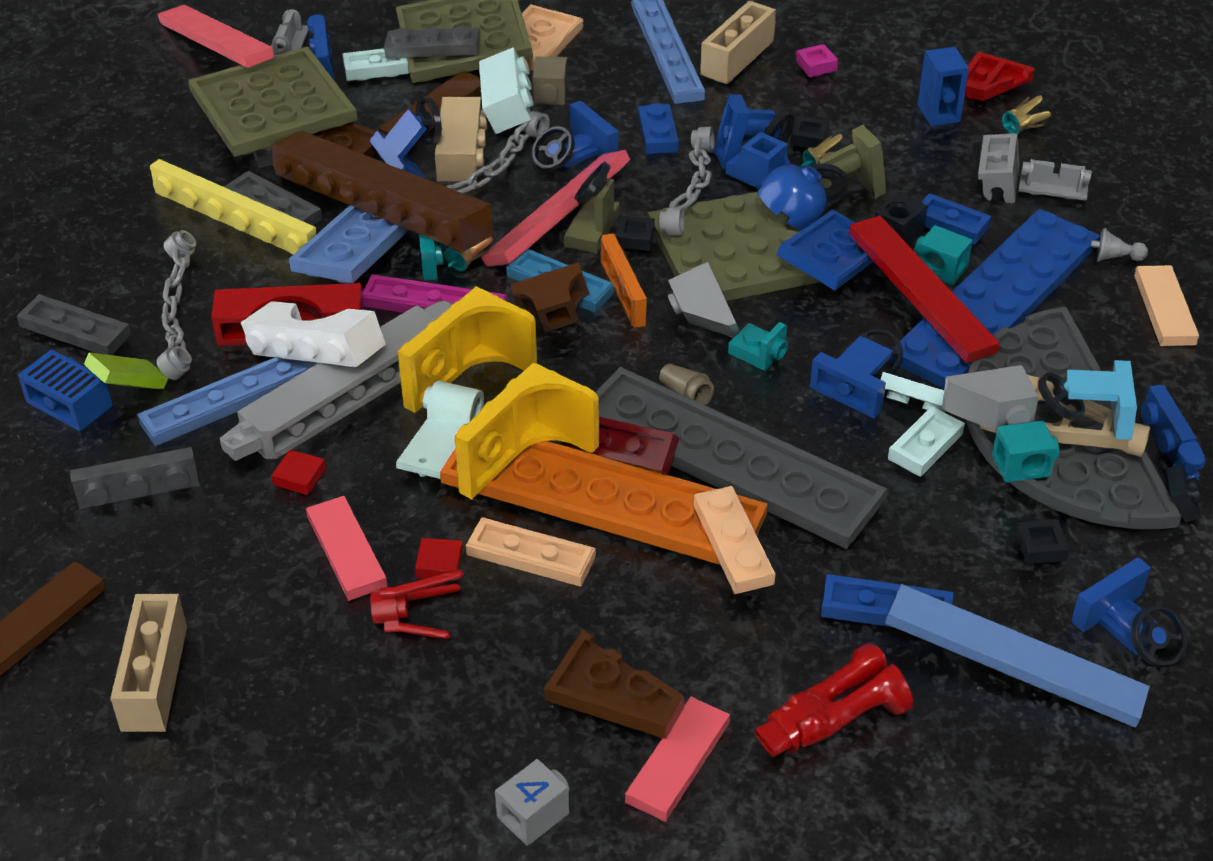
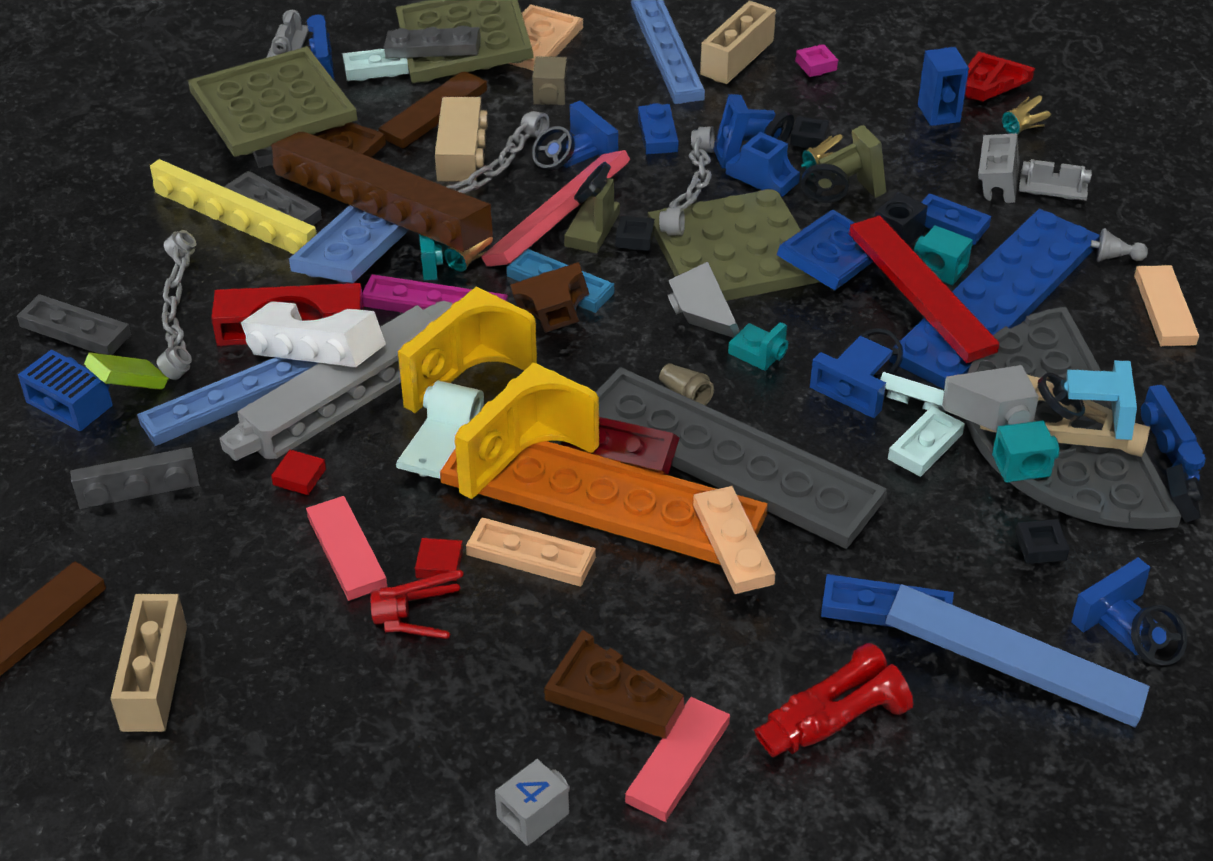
(216, 36): coral tile -> none
(405, 133): piece -> none
(505, 90): light aqua brick -> none
(625, 282): orange tile -> none
(795, 193): blue cylinder -> none

